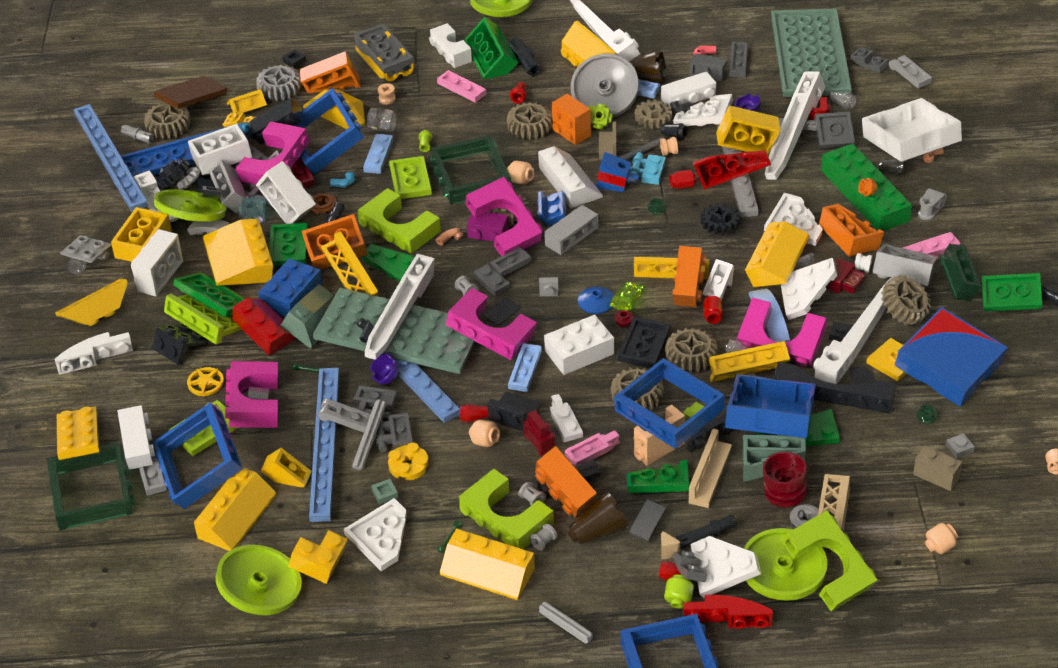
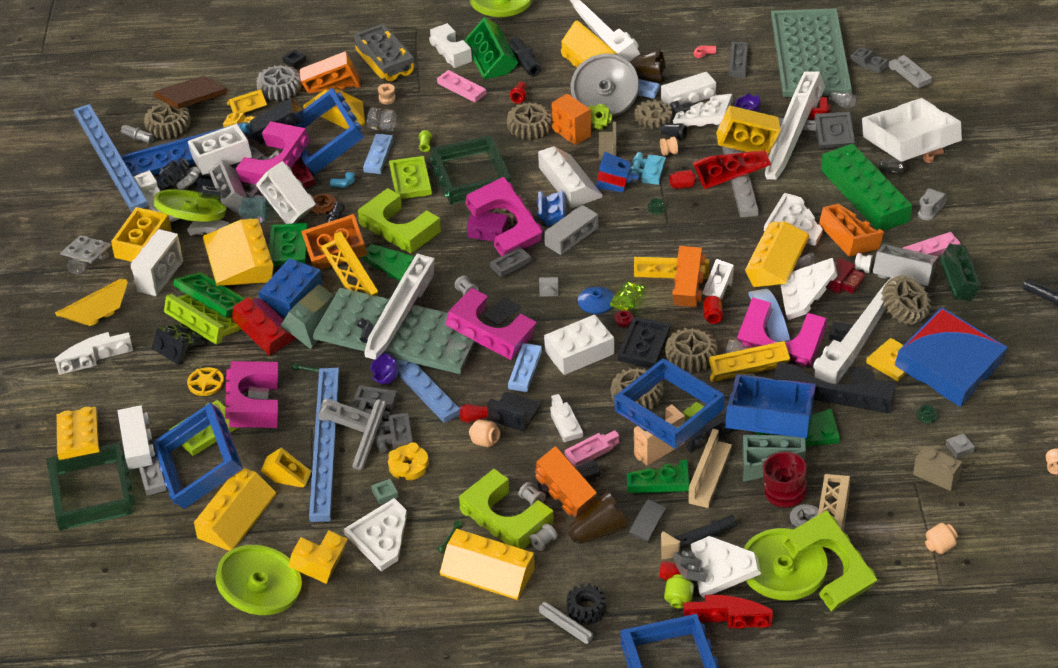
(445, 236): nougat arm -> none
(491, 280): dark grey plate -> none
(520, 172): light nougat head -> none
(539, 433): dark red piece -> none
(586, 613): none -> black tyre
(642, 149): dark grey bar -> none
(712, 65): dark grey hinge -> none
(720, 218): black gear -> none
(867, 187): orange plate -> none
(1012, 292): green plate -> none

